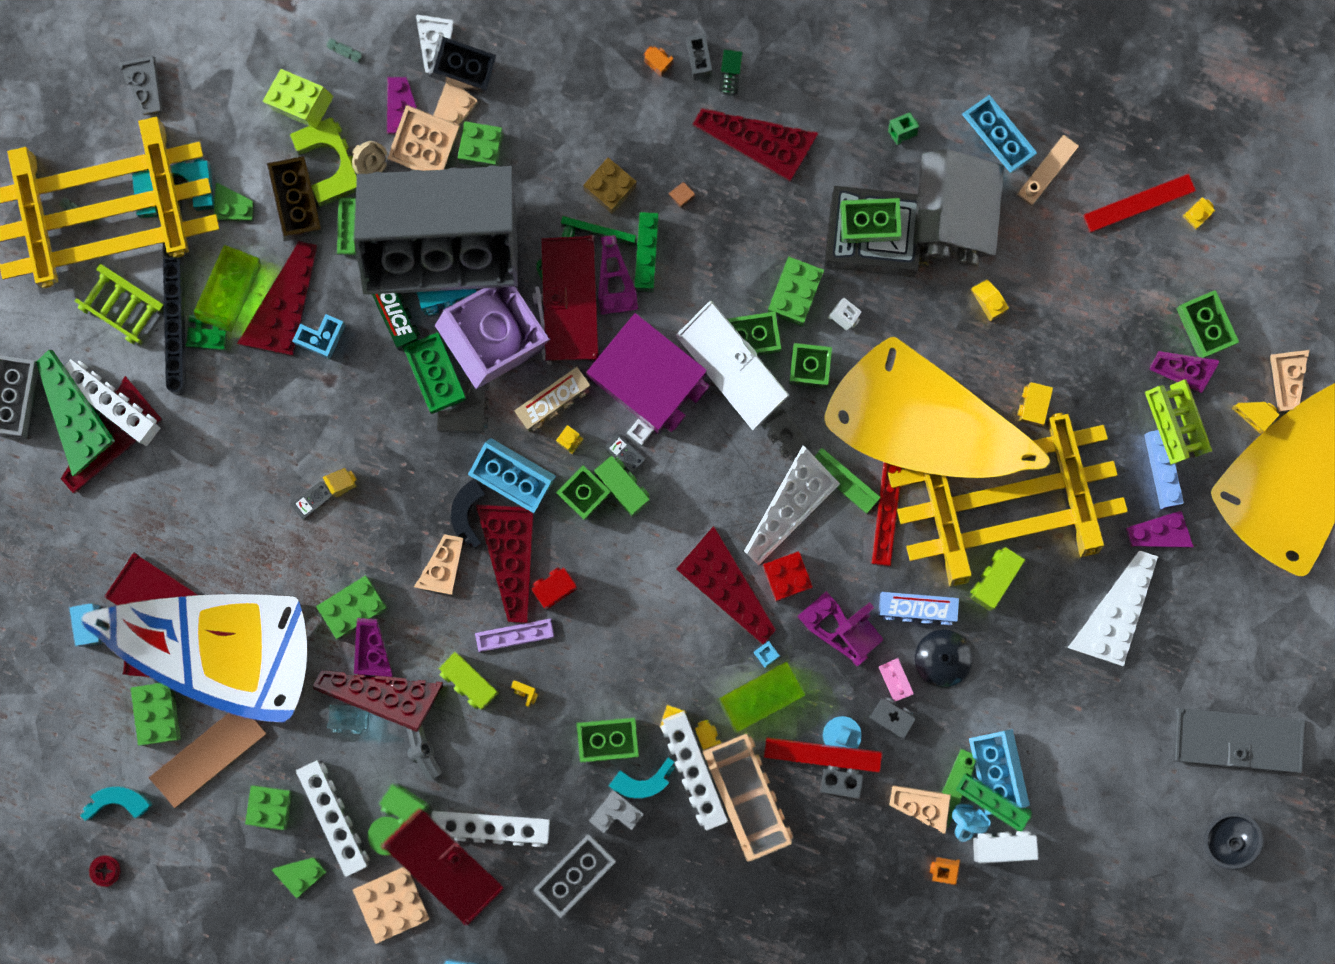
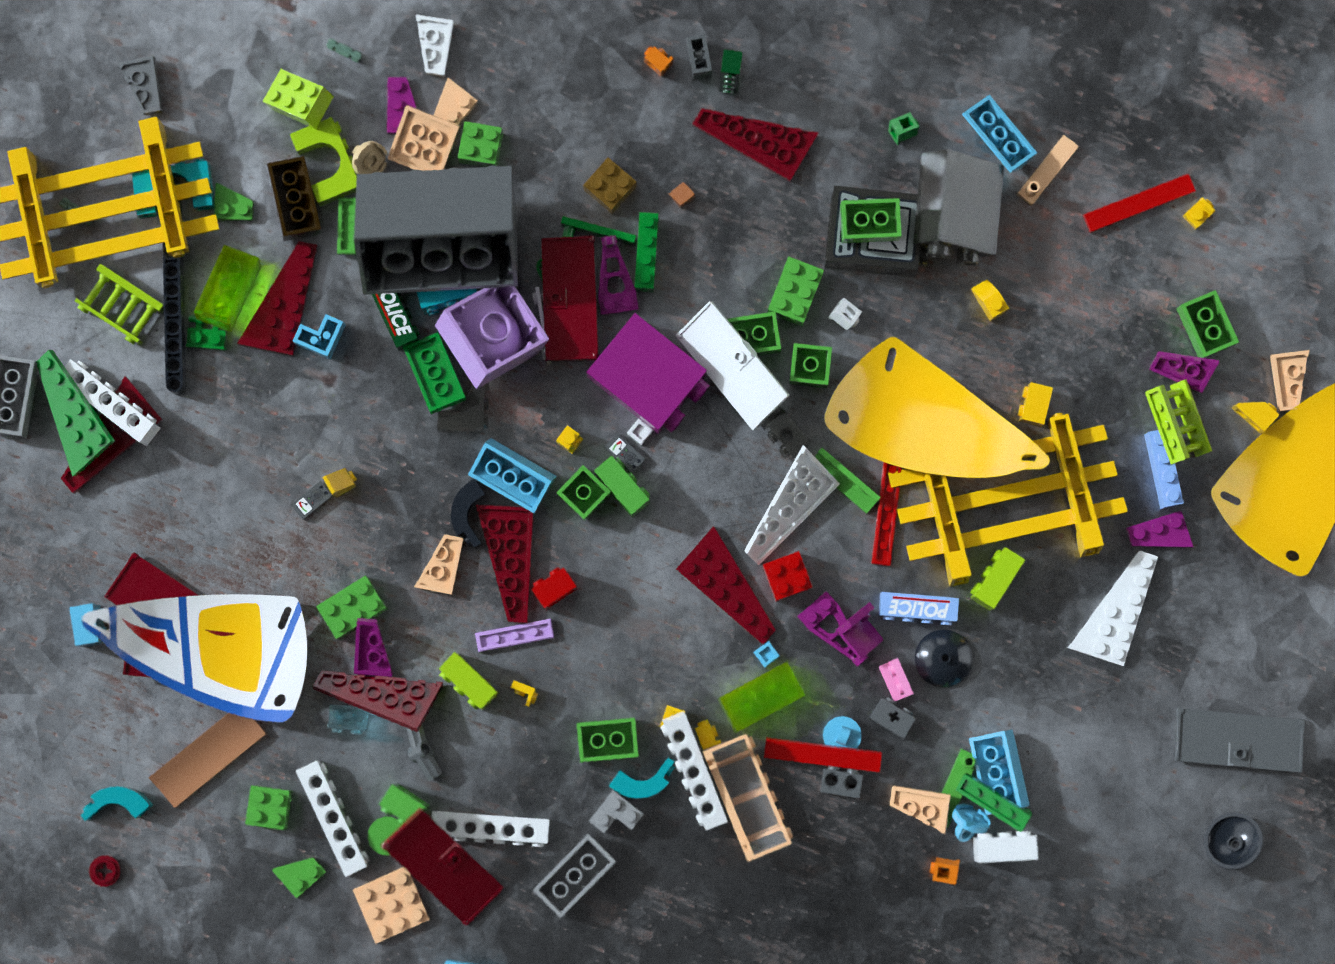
(155, 714): bright green brick -> none
(462, 65): black brick -> none
(552, 399): tan brick -> none

